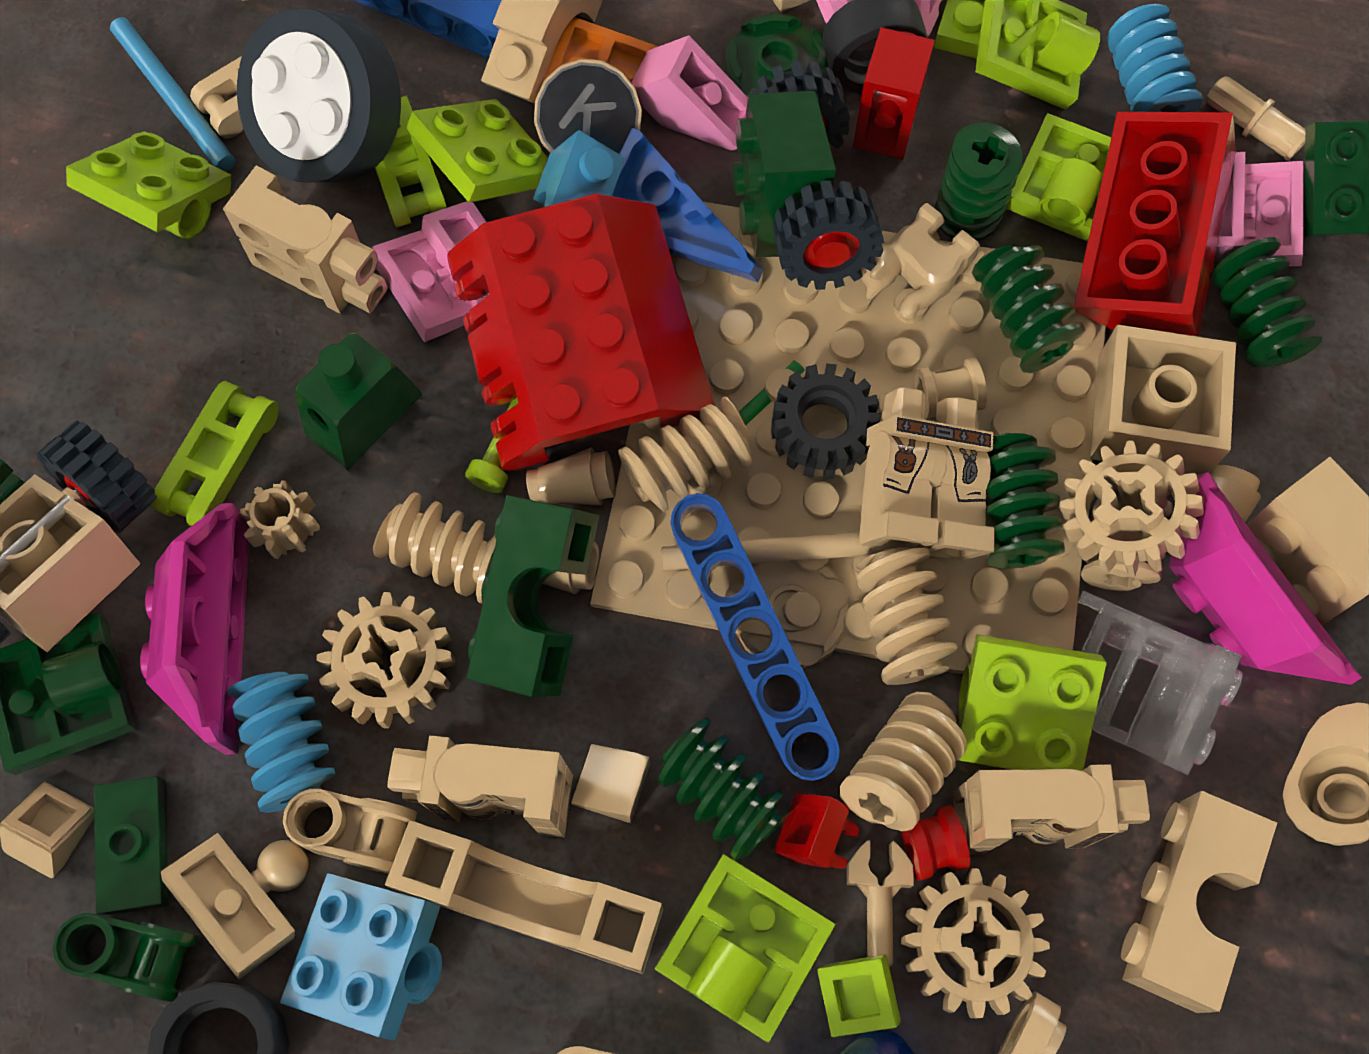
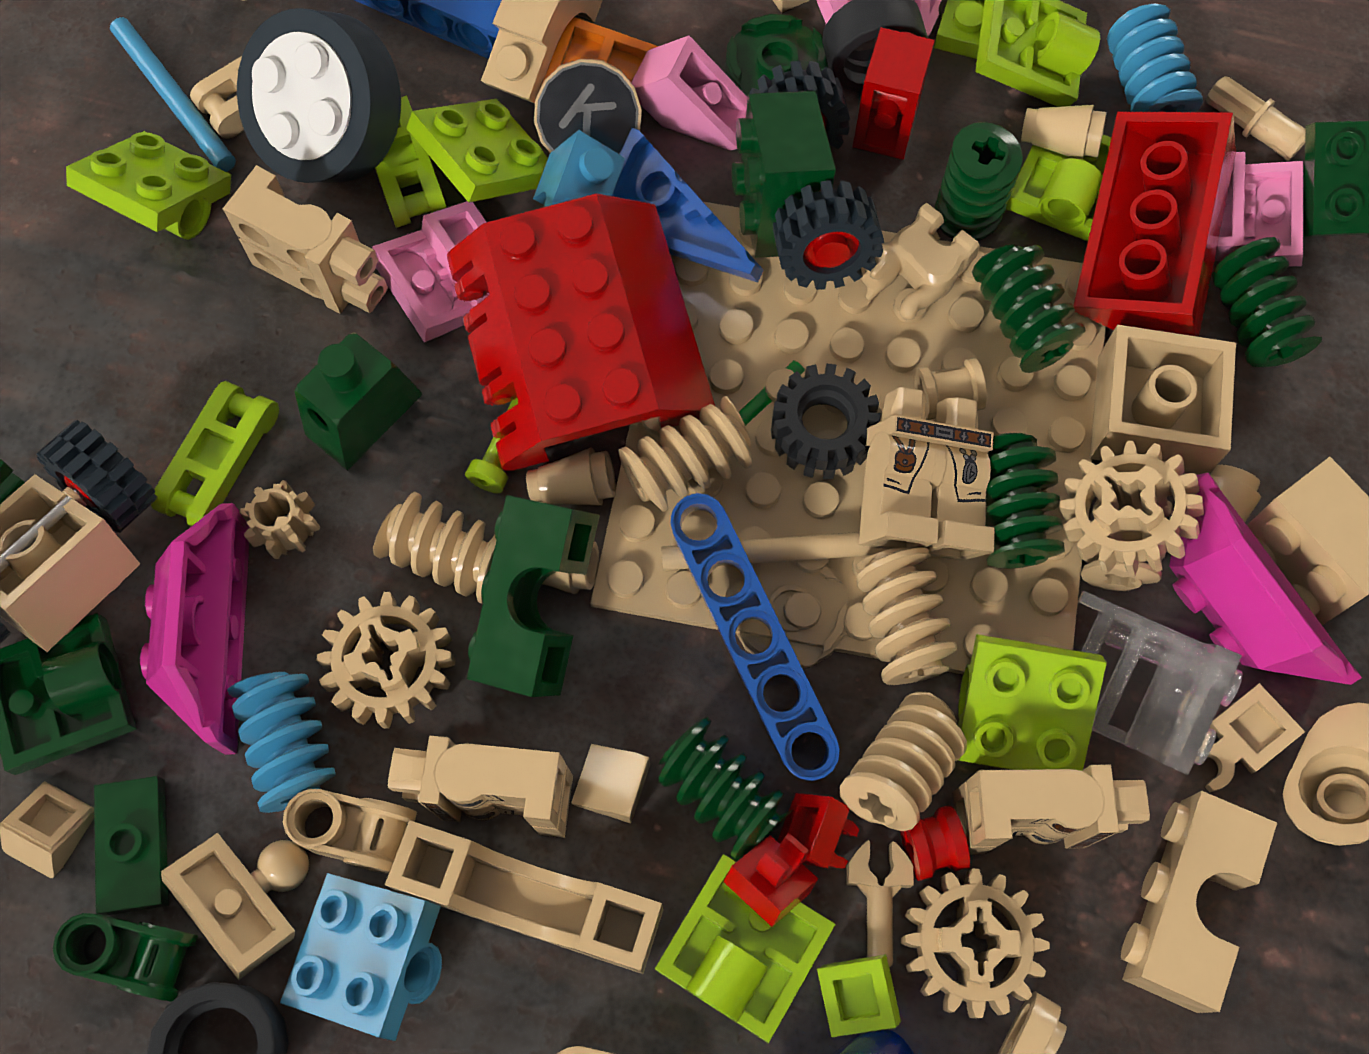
(772, 877): none -> red tile
(1065, 130): none -> tan cone
(1250, 733): none -> tan plate

